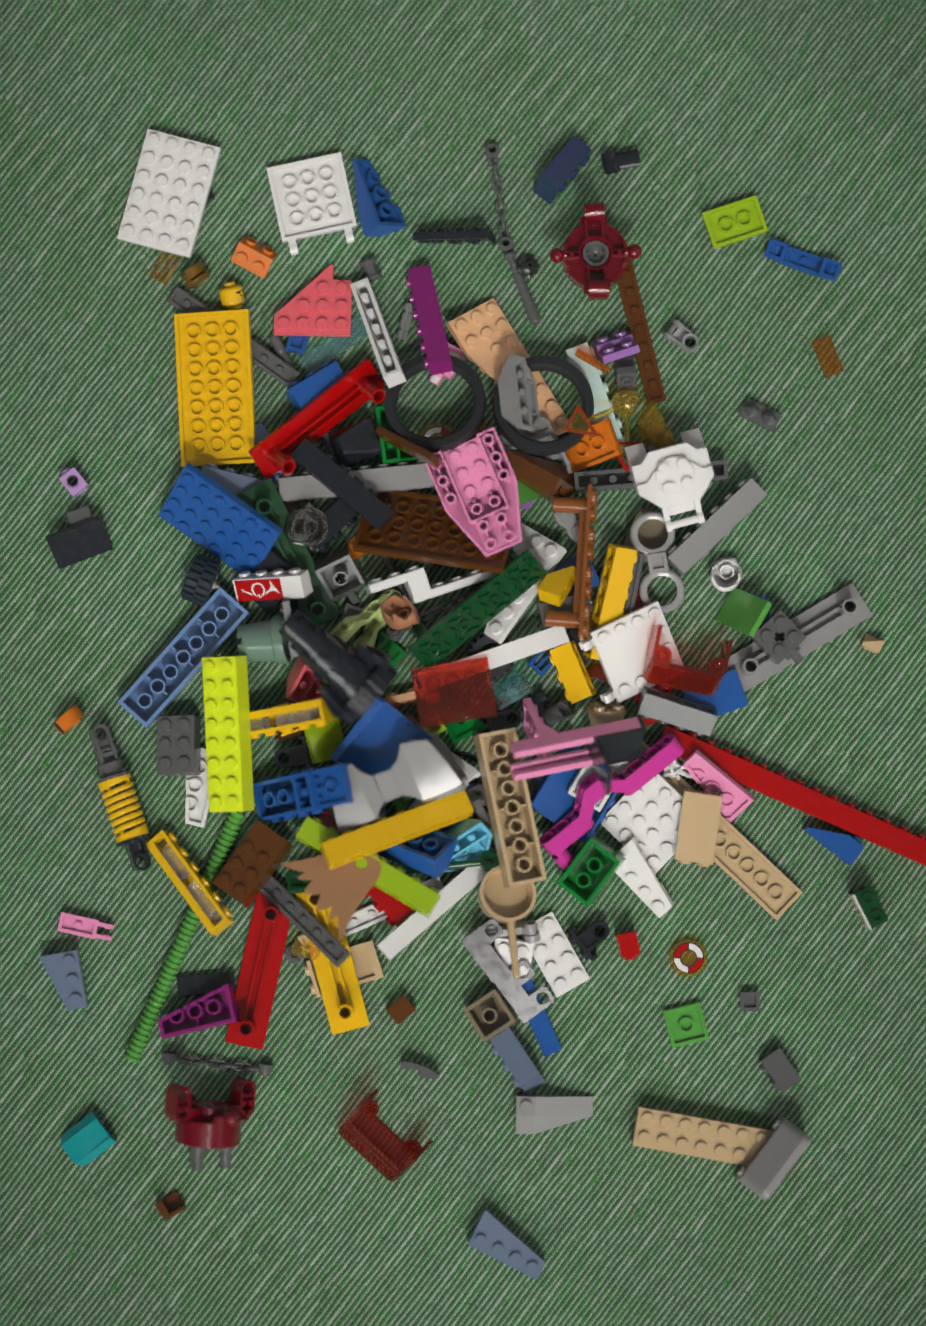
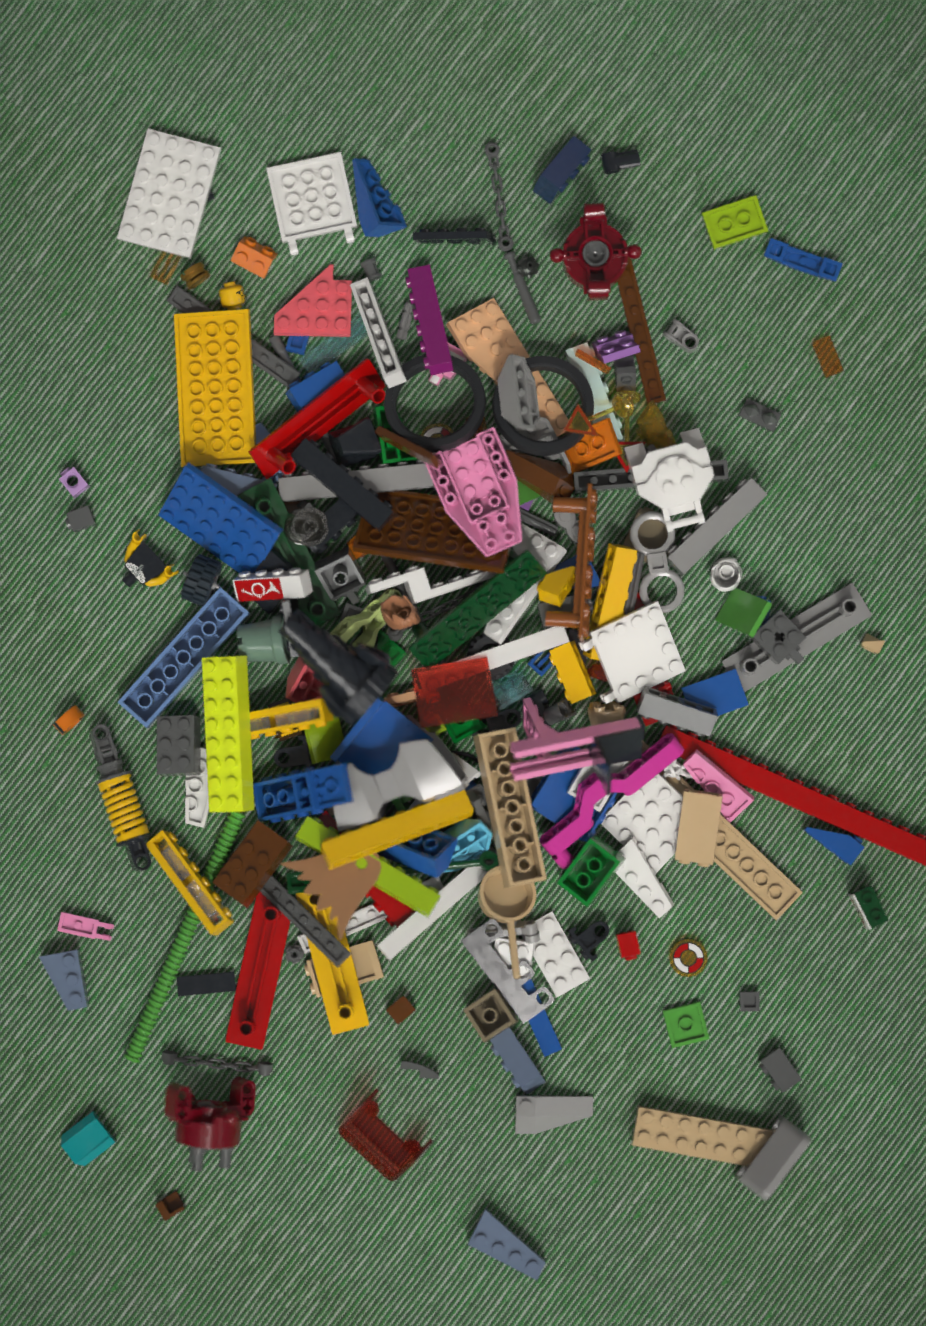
(79, 542): black tile -> none
(145, 564): none -> torso
(208, 1012): magenta wedge -> none
(307, 951): clear yellow piece -> none
(538, 522): none -> dark grey axle
(662, 672): clear red windscreen -> none

